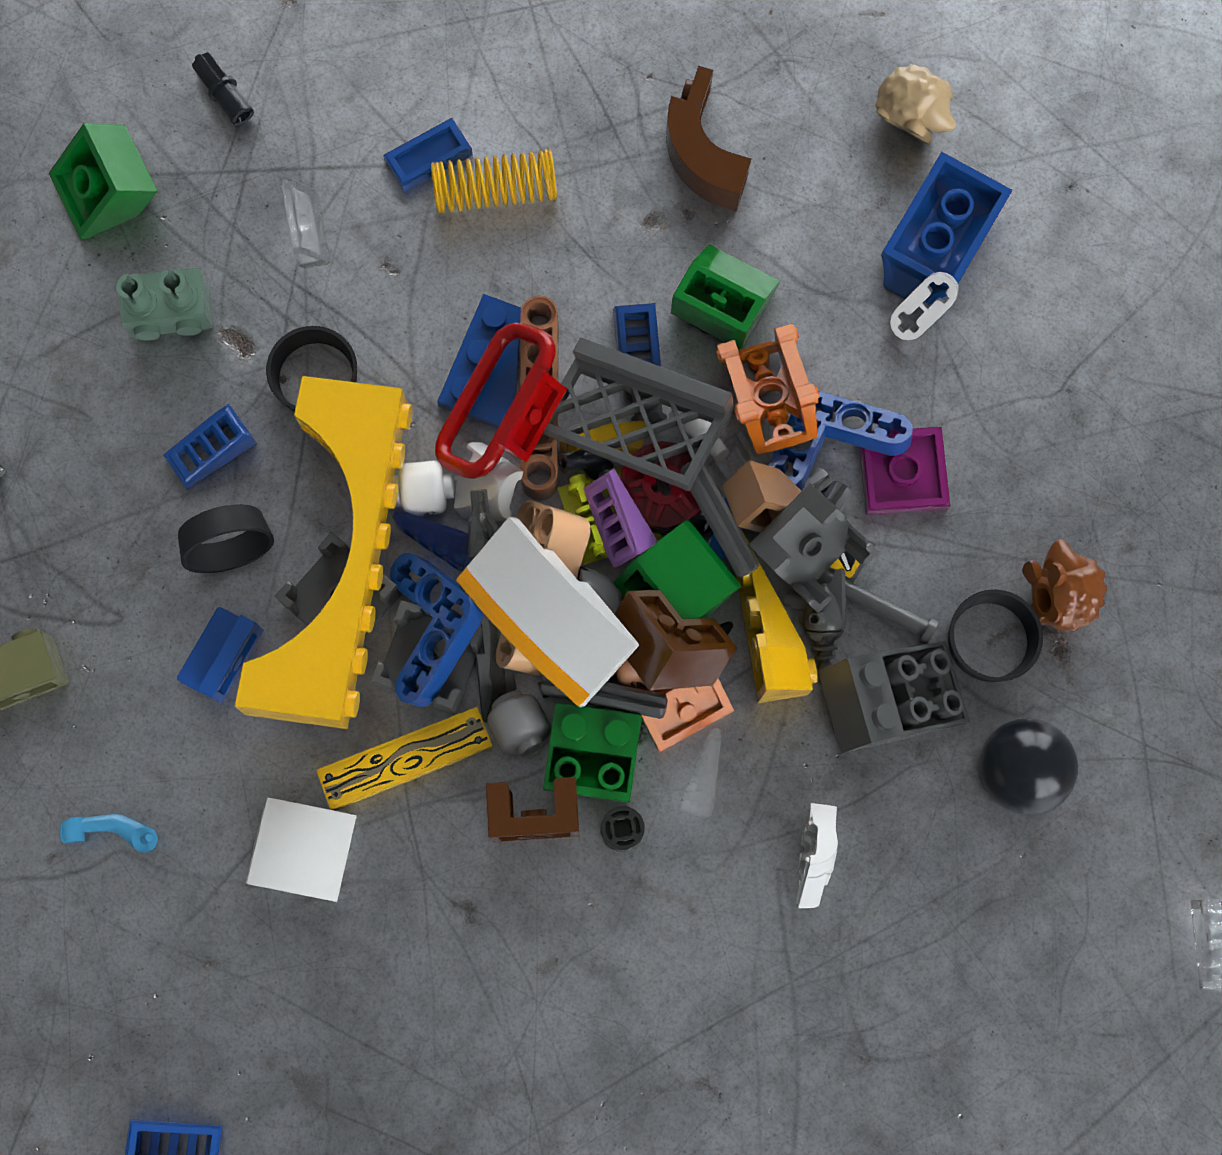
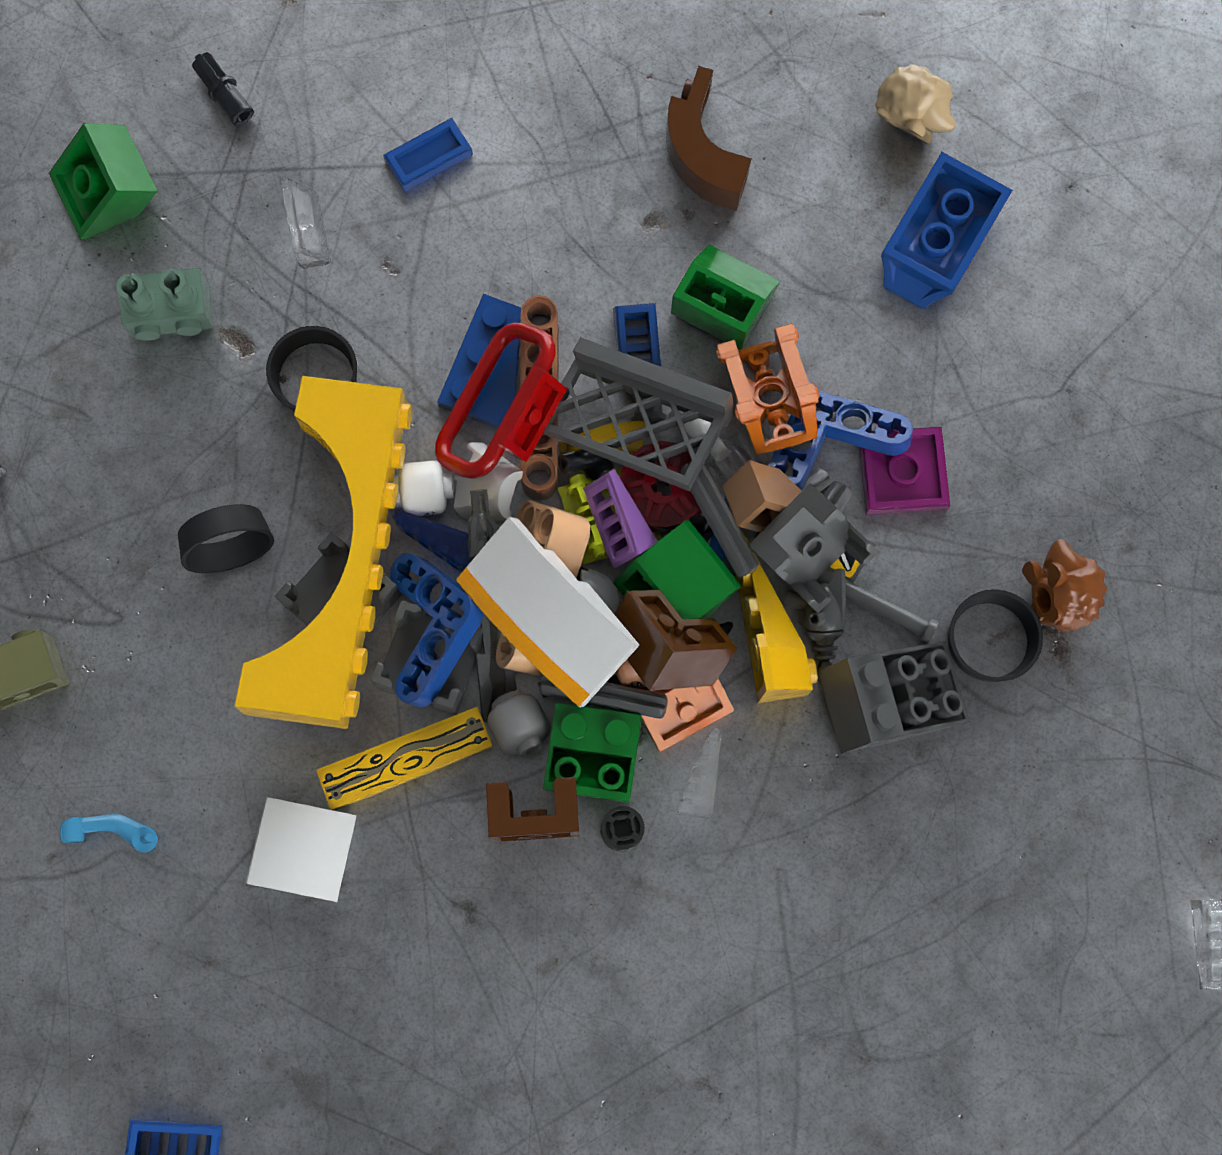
(212, 426): blue slope -> none
(220, 654): blue panel -> none
(441, 189): yellow piece -> none
(819, 854): white piece -> none
(917, 299): white beam -> none
(1028, 766): black piece -> none

